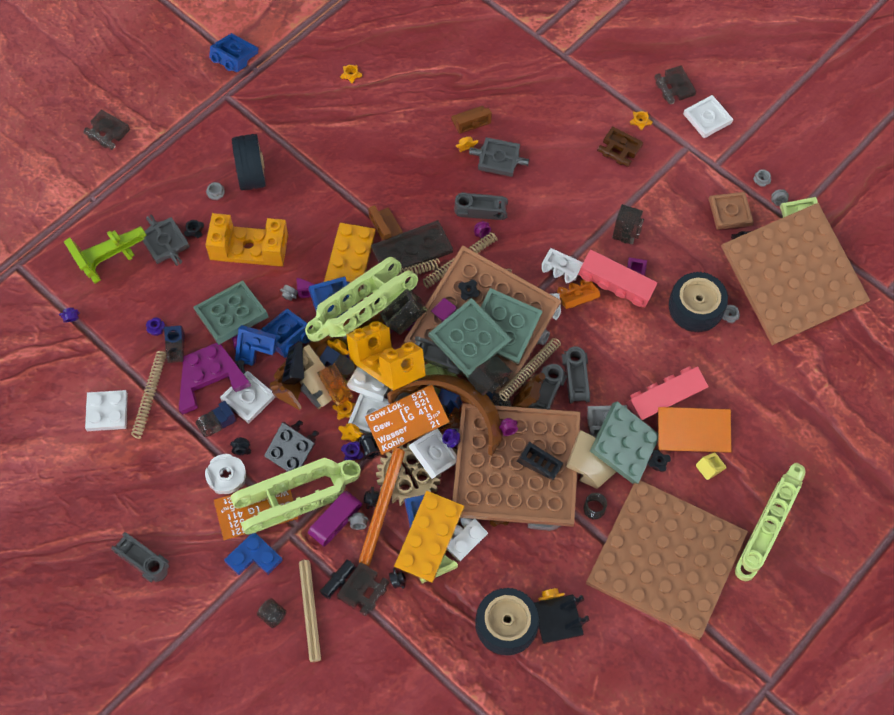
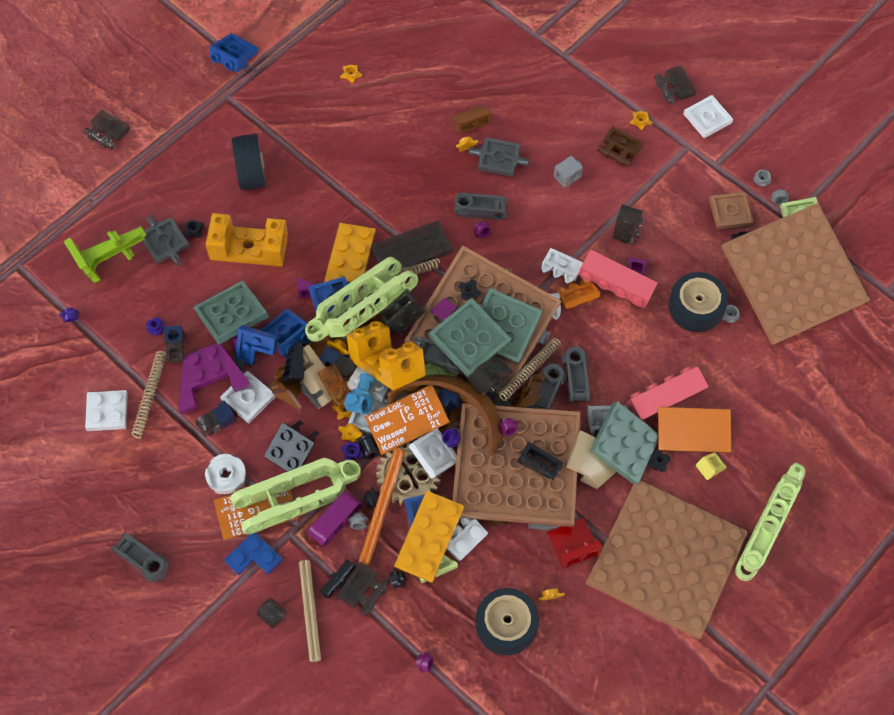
(215, 191): light grey plate -> none
(240, 446): black plate -> none
(289, 293): light grey plate -> none
(360, 399): none -> dark azure connector
(384, 222): dark orange panel -> none
(425, 662): none -> magenta plate
(481, 246): tan piece -> none
(560, 618): black plate -> none
(568, 171): none -> light grey brick
(574, 543): none -> red bracket
(595, 497): clear smoke piece -> none

